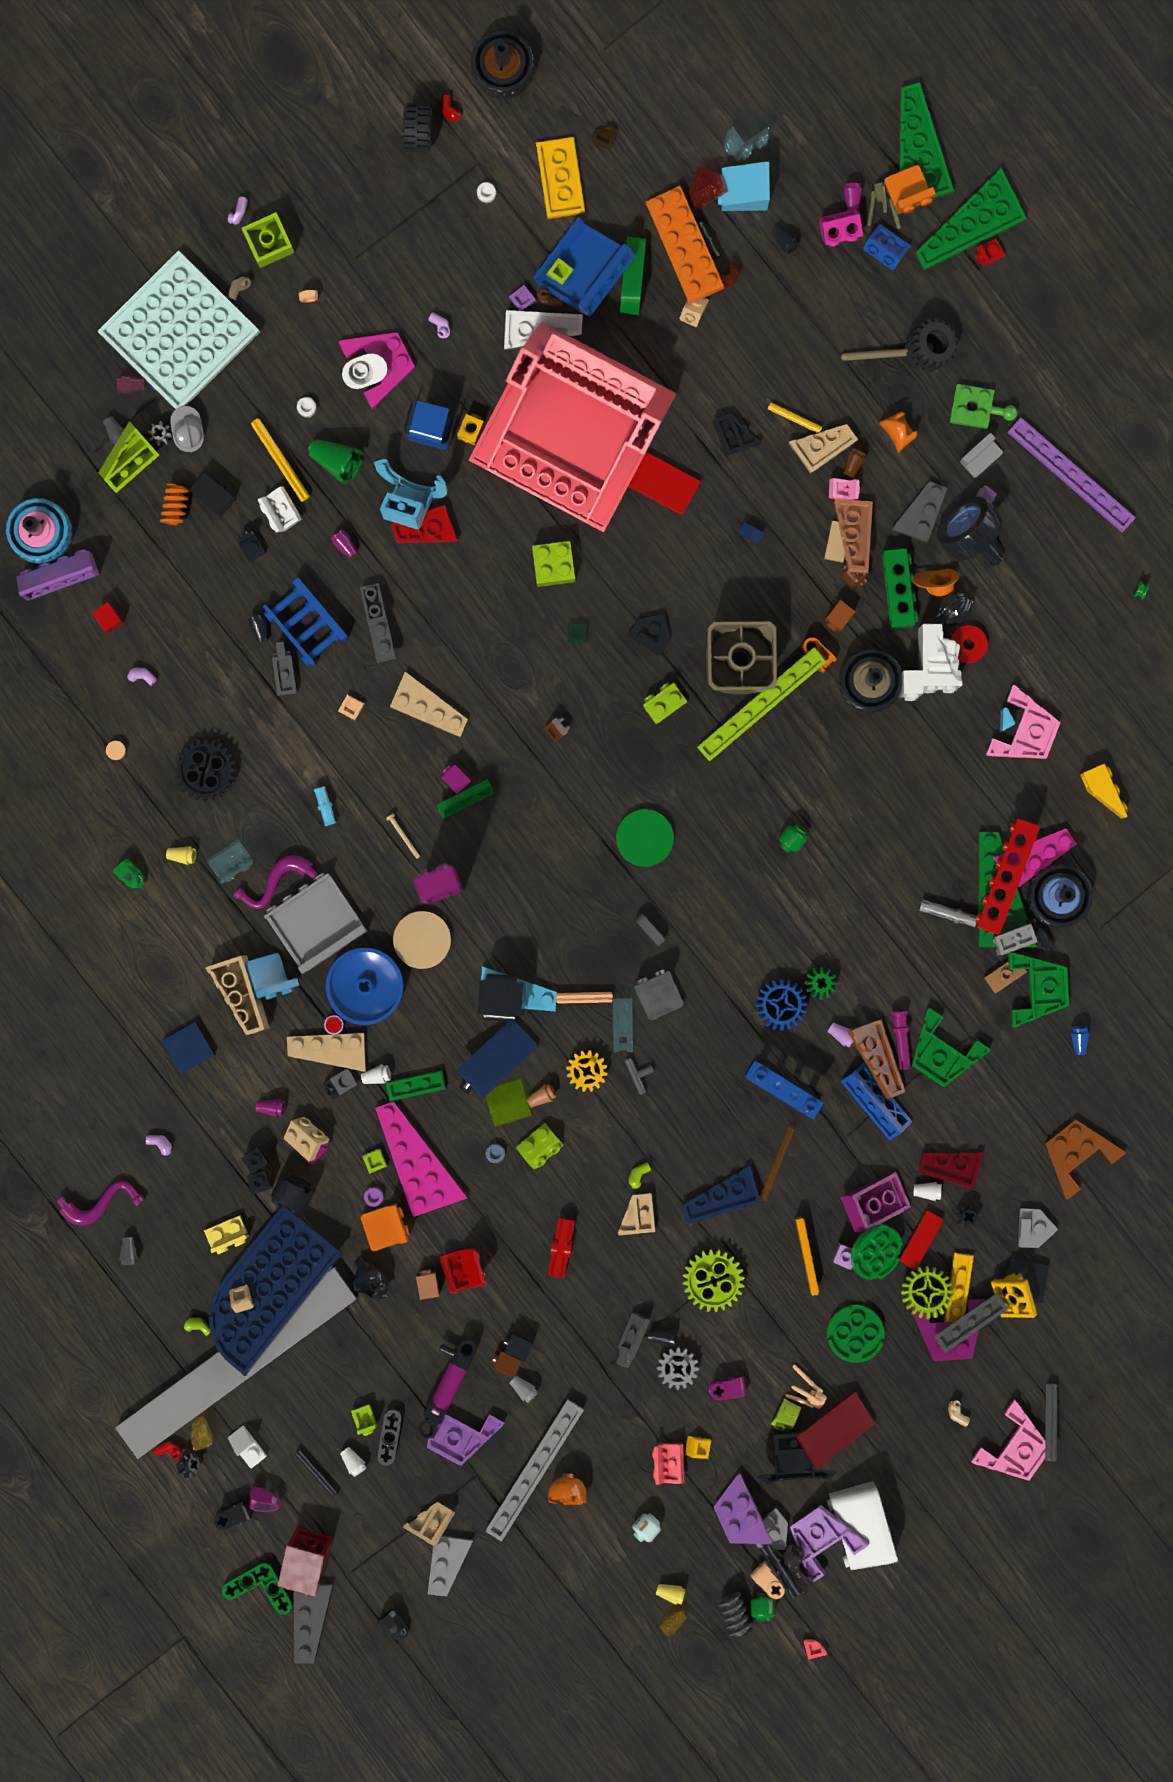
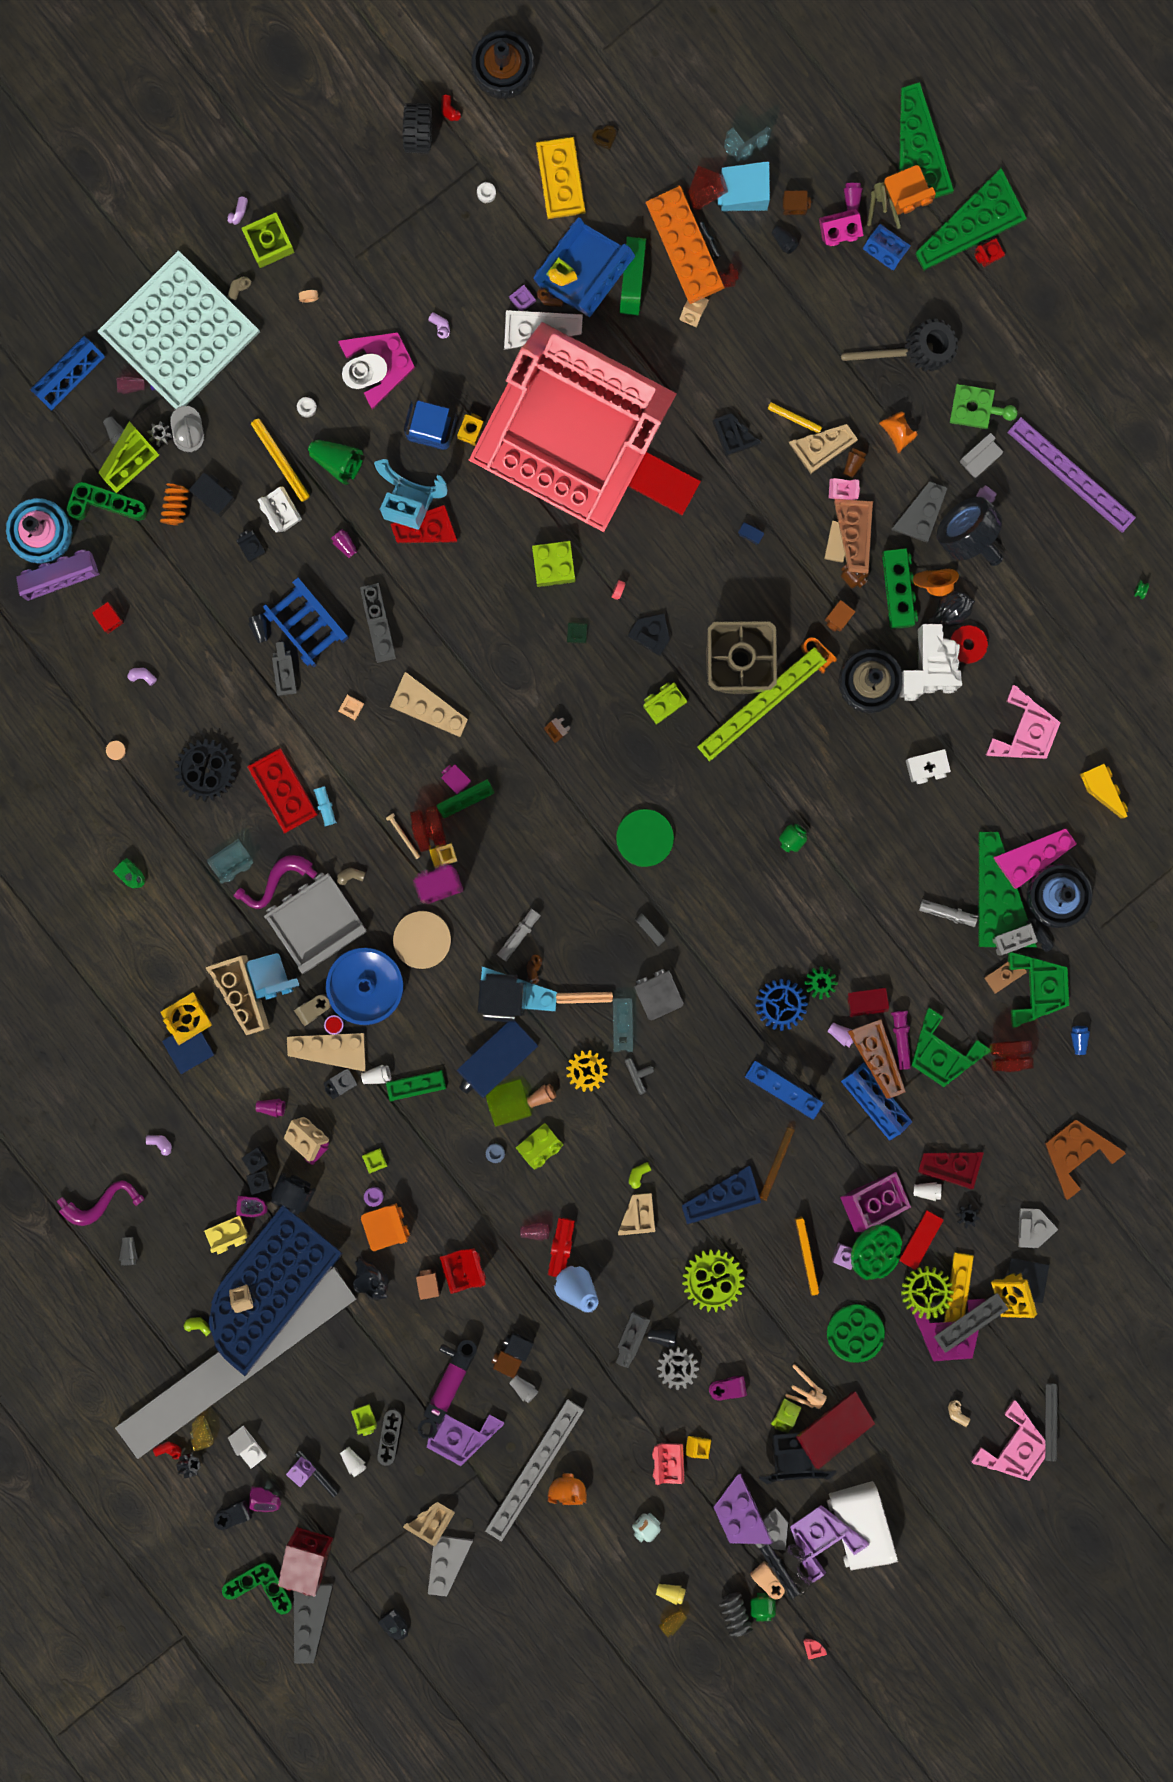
(62, 368): none -> blue fence
(108, 504): none -> green beam
(168, 1013): none -> yellow piece
(183, 855): light yellow cone -> none
(251, 1206): none -> rock
(282, 790): none -> red tile
(301, 1471): none -> medium lavender bracket
(310, 1010): none -> dark tan piece
(348, 874): none -> dark tan arm
(420, 1171): dark pink wing -> none
(428, 828): none -> clear red wheel
(443, 855): none -> yellow slope
(518, 935): none -> light grey pin
(533, 967): none -> reddish brown arm
(536, 1231): none -> clear pink cone
(561, 279): none -> yellow arm
(576, 1288): none -> light blue cone
(618, 590): none -> coral tile
(796, 203): none -> reddish brown brick
(868, 1002): none -> dark red hinge
(937, 759): none -> white brick
(996, 924): red brick -> none
(1006, 719): medium azure slope -> none
(1011, 1054): none -> clear red wheel

